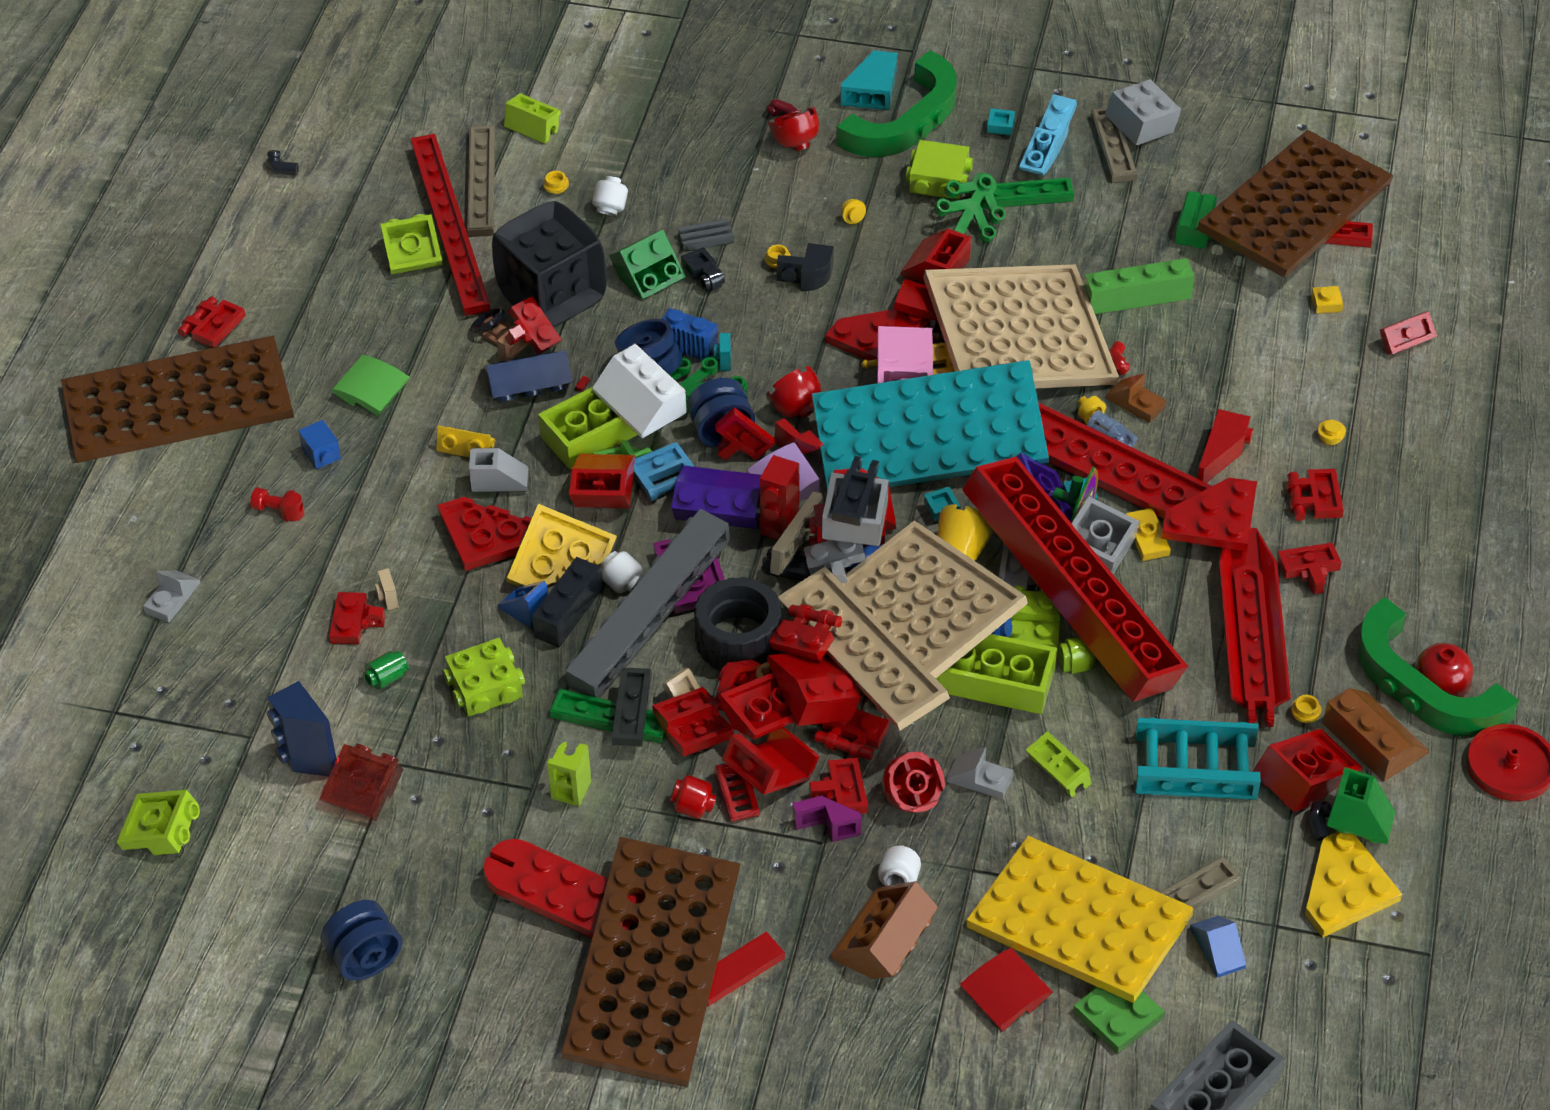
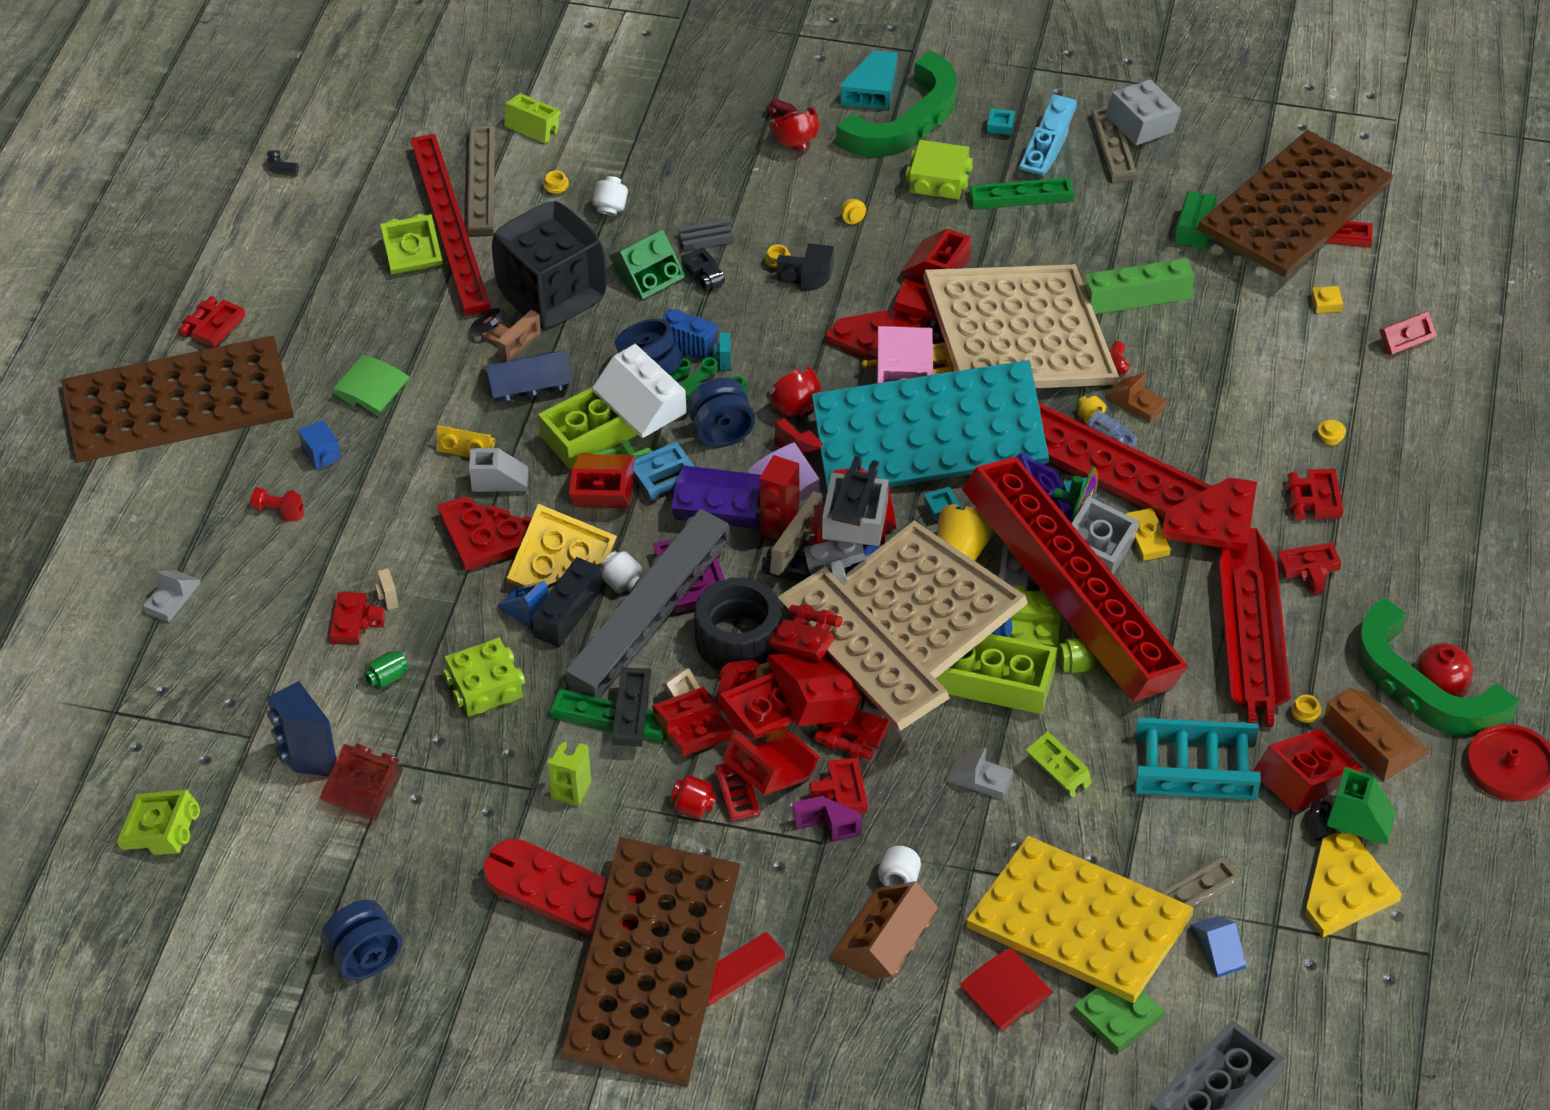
(532, 327): red hinge -> none
(583, 382): red piece -> none
(742, 435): red hinge -> none
(913, 782): red cylinder -> none
(972, 206): green plant -> none
(1225, 443): red slope -> none

